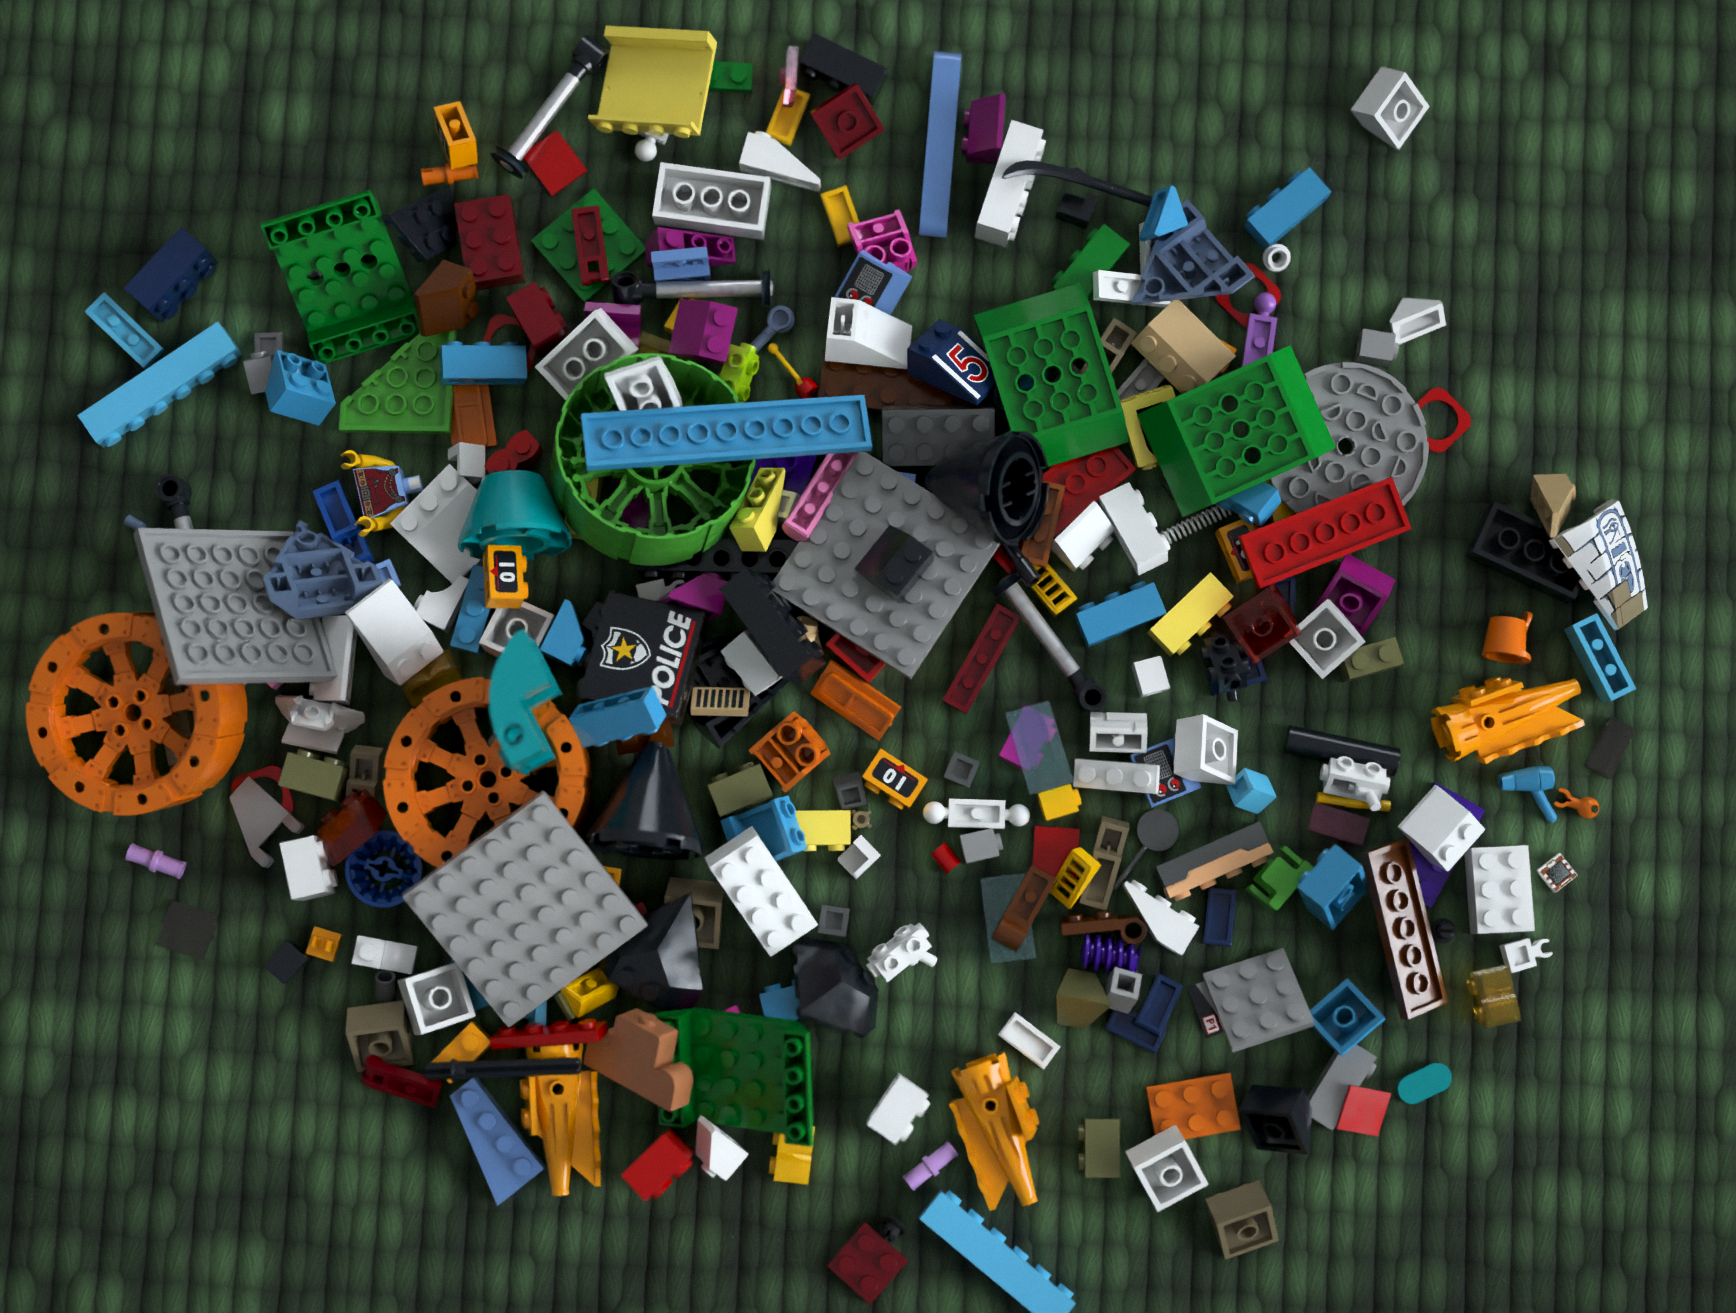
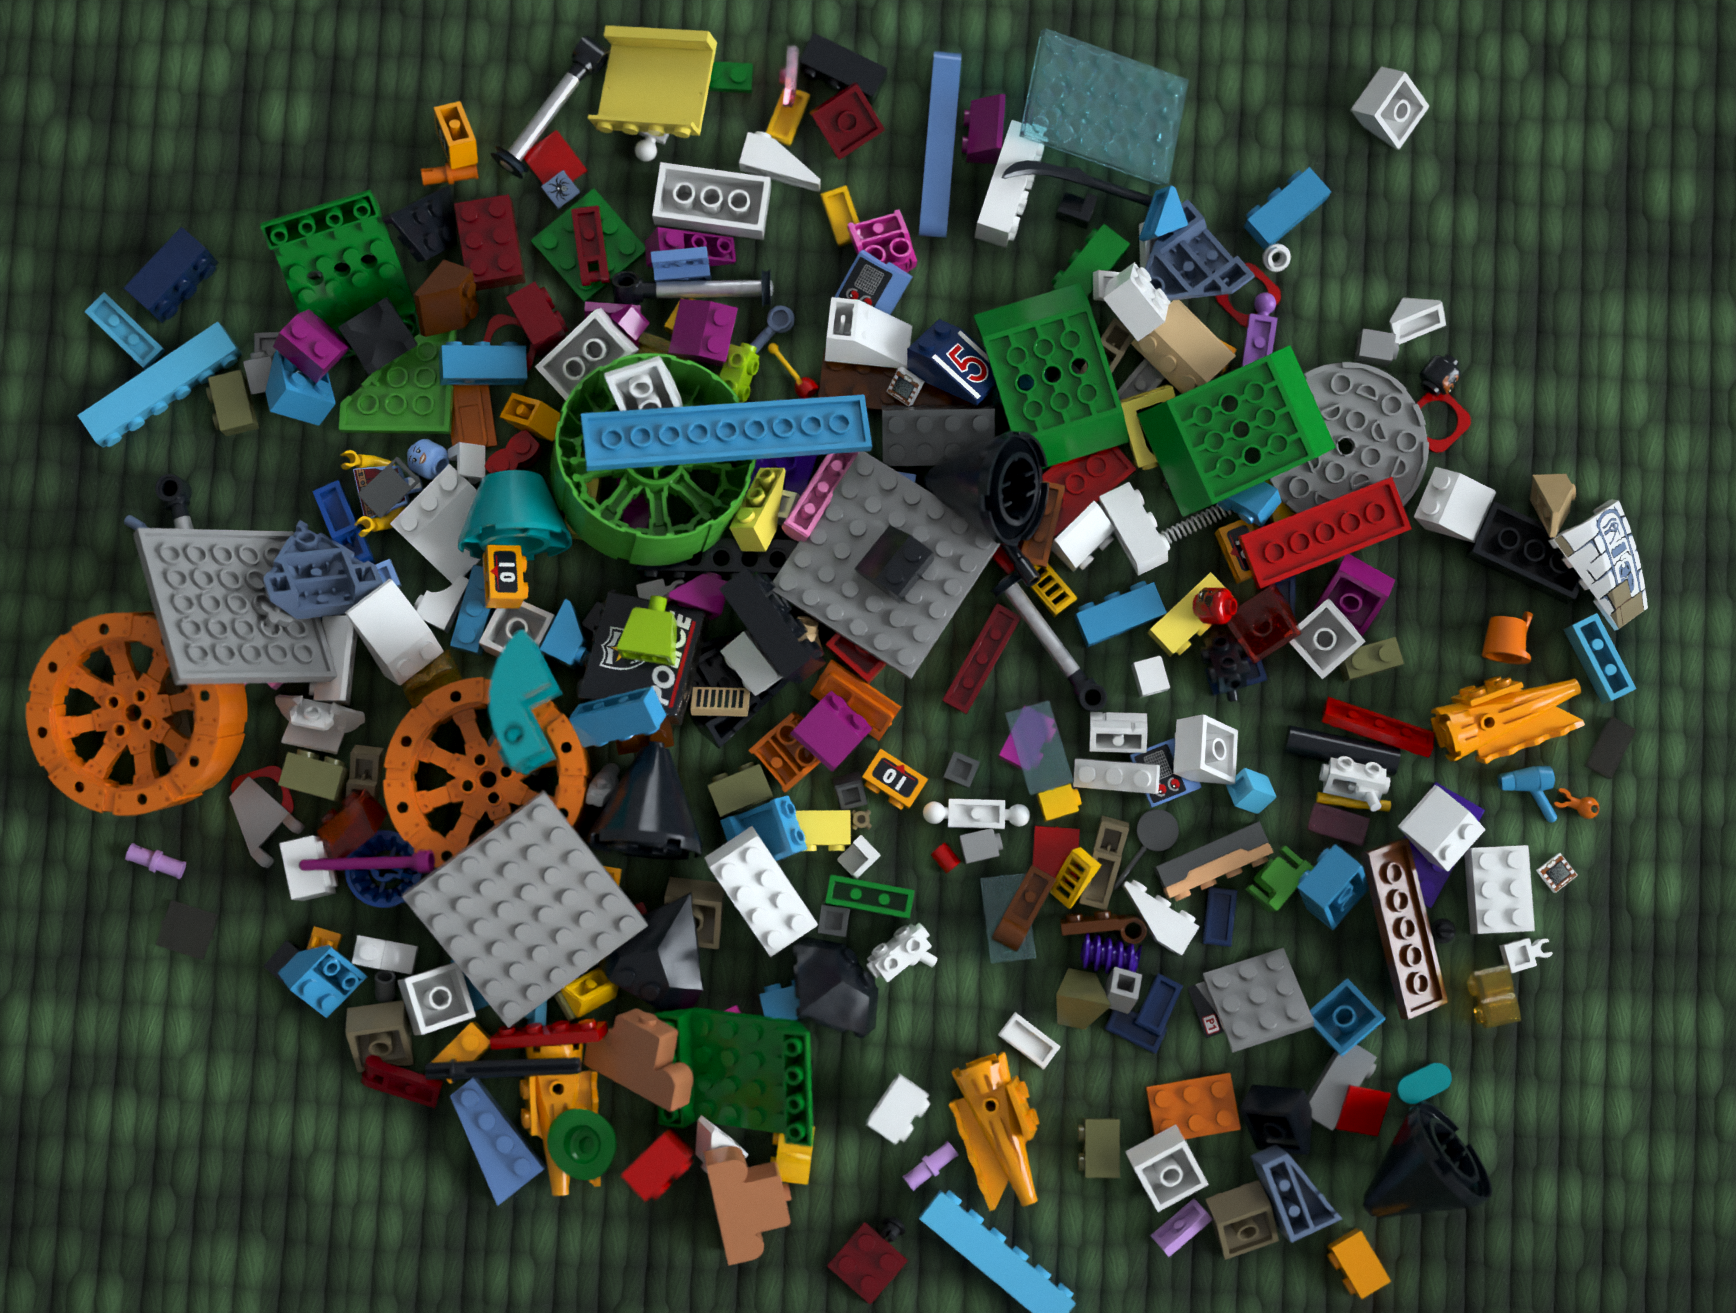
(232, 403): none -> olive brick
(275, 615): none -> light grey piece
(311, 345): none -> magenta slope
(321, 978): none -> dark azure slope
(378, 335): none -> black brick
(387, 489): none -> dark grey piece
(422, 861): none -> magenta piece
(427, 458): none -> light blue head
(532, 416): none -> light orange brick
(560, 189): none -> sand blue tile
(582, 1144): none -> green hat
(603, 785): none -> light grey hinge
(630, 321): none -> slope
(650, 634): none -> lime torso
(745, 1201): none -> nougat brick
(831, 730): none -> magenta slope
(870, 896): none -> green brick
(905, 386): none -> tile
(1104, 107): none -> clear light blue plate
(1136, 301): none -> white brick
(1181, 1227): none -> lavender plate
(1214, 605): none -> red head
(1294, 1199): none -> sand blue wedge
(1358, 1263): none -> light orange brick
(1378, 727): none -> red plate
(1427, 1169): none -> black cone
(1440, 375): none -> black head
(1454, 505): none -> white slope

